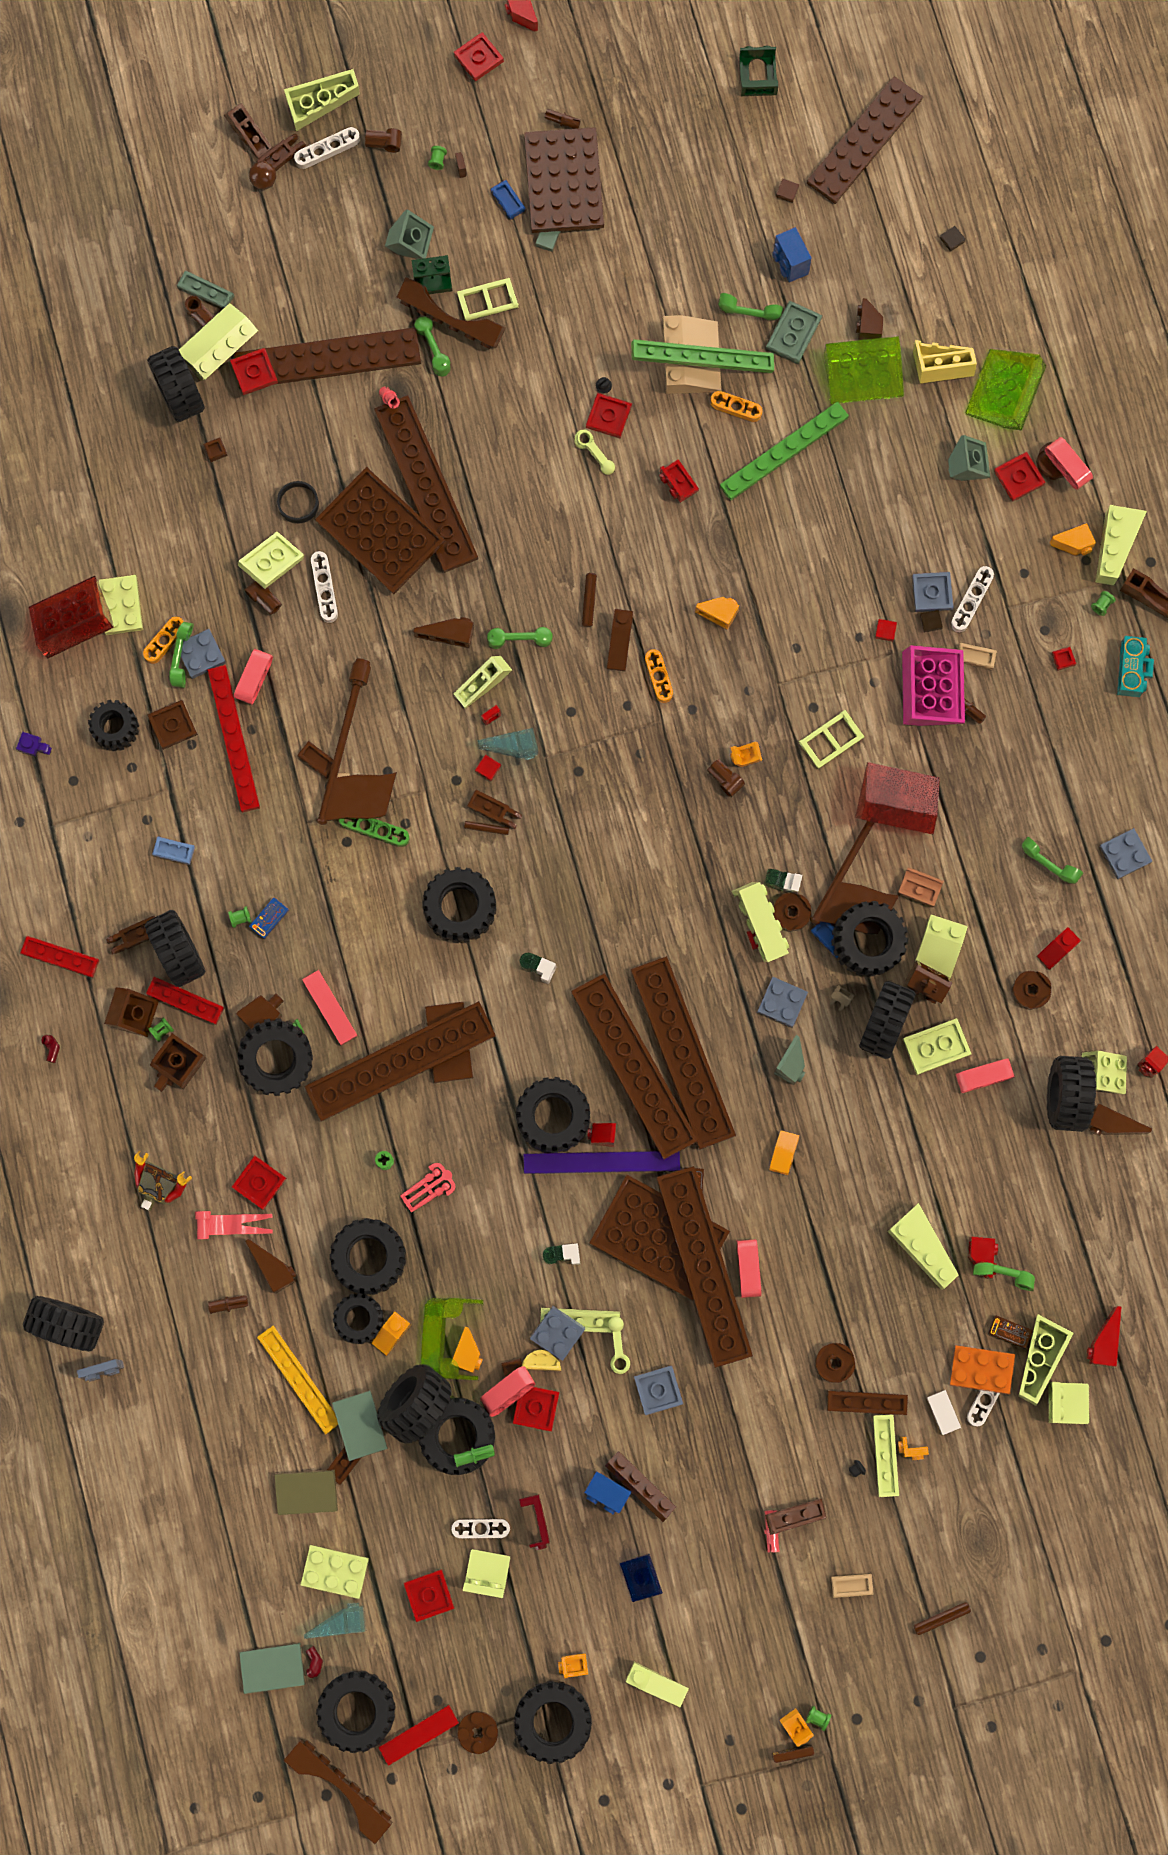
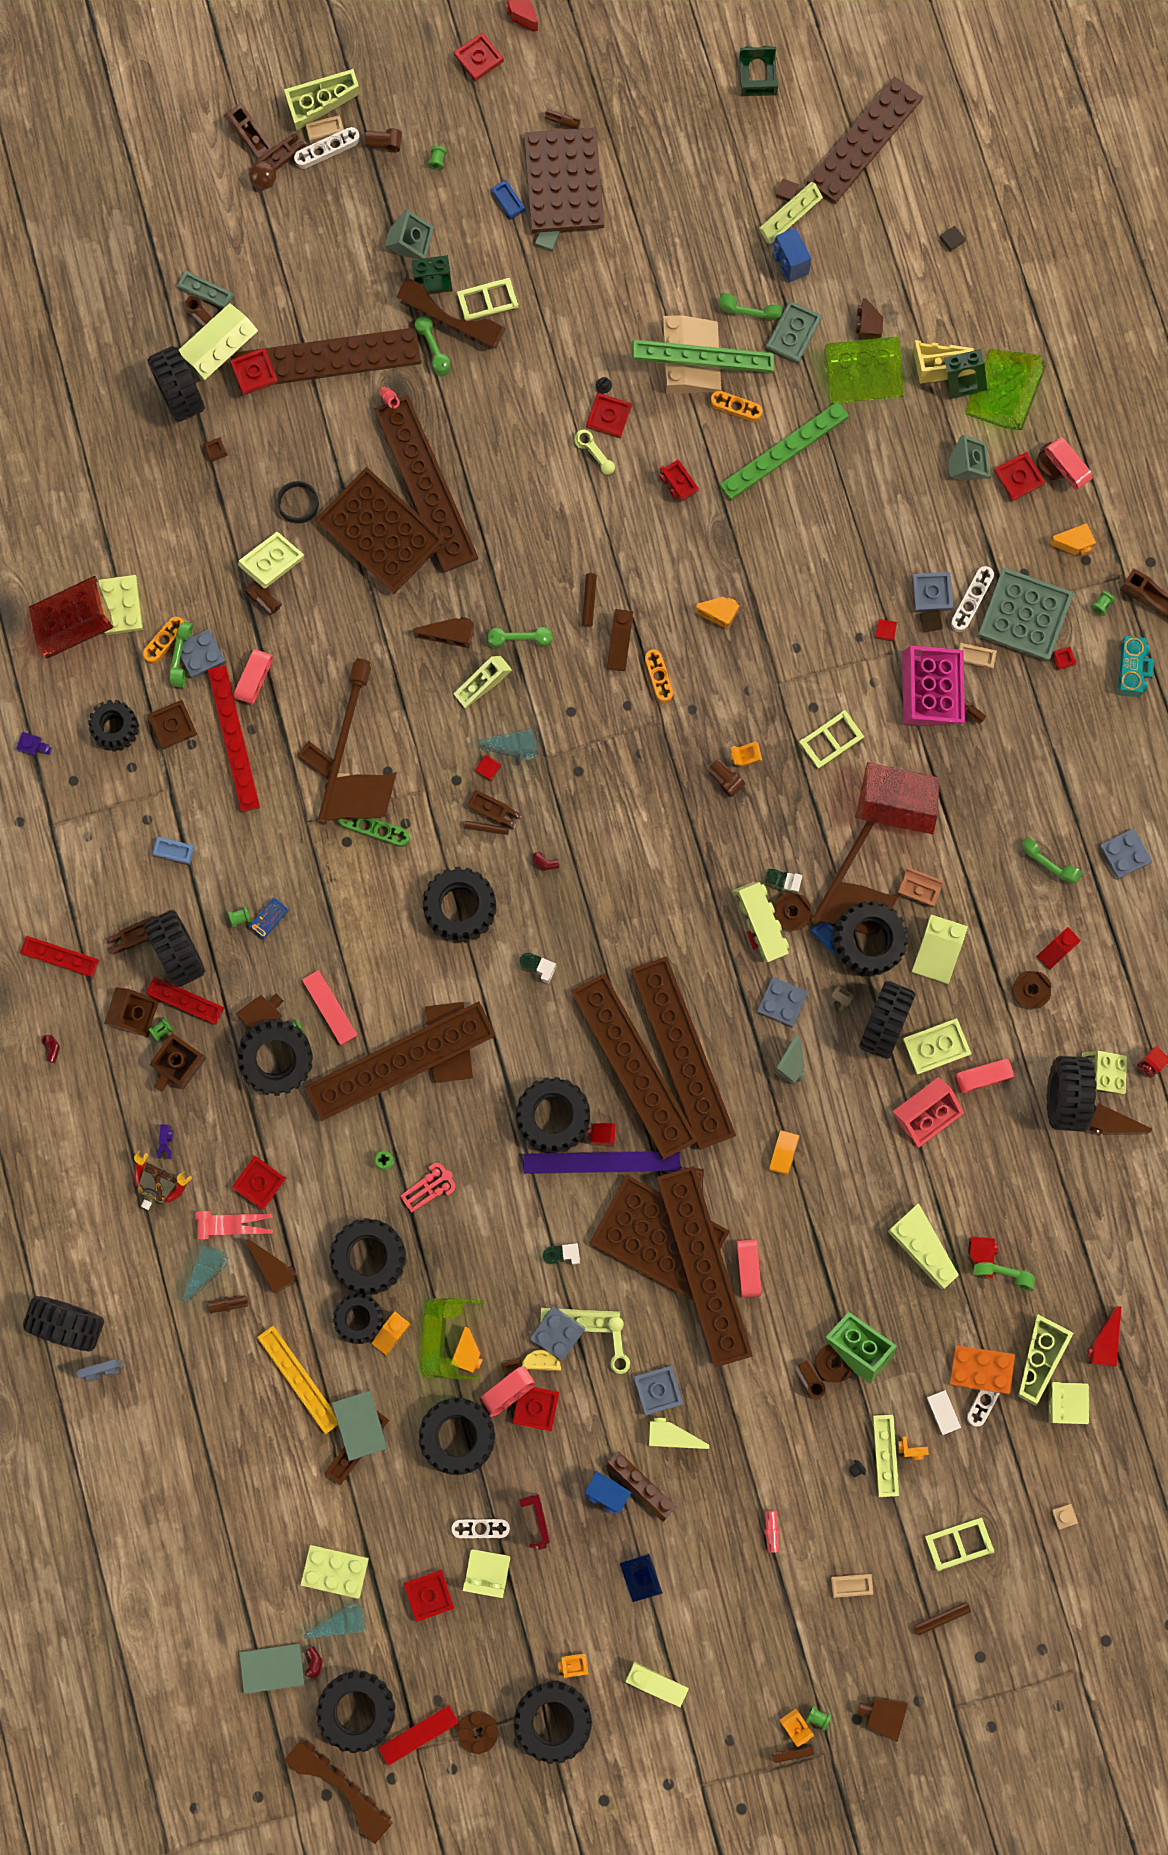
(165, 1137): none -> dark purple plate
(207, 1266): none -> clear light blue slope
(306, 1492): olive tile -> none
(322, 587): white beam -> none
(323, 128): none -> tan tile
(414, 1403): black tyre -> none
(460, 165): reddish brown tile -> none
(474, 1455): bright green axle -> none
(491, 715): red tile -> none
(544, 864): none -> dark red arm
(669, 1435): none -> yellowish green slope
(791, 212): none -> yellowish green plate
(795, 1516): reddish brown tile -> none
(809, 1378): none -> reddish brown piece
(861, 1347): none -> bright green slope
(867, 1402): reddish brown plate -> none
(884, 1716): none -> reddish brown torso
(928, 982): reddish brown hinge -> none
(928, 1112): none -> coral slope
(970, 383): none -> dark green panel
(989, 1548): none -> yellowish green window
(1010, 1332): reddish brown tile -> none
(1025, 614): none -> sand green plate
(1064, 1516): none -> tan plate
(1118, 535): yellowish green wedge -> none

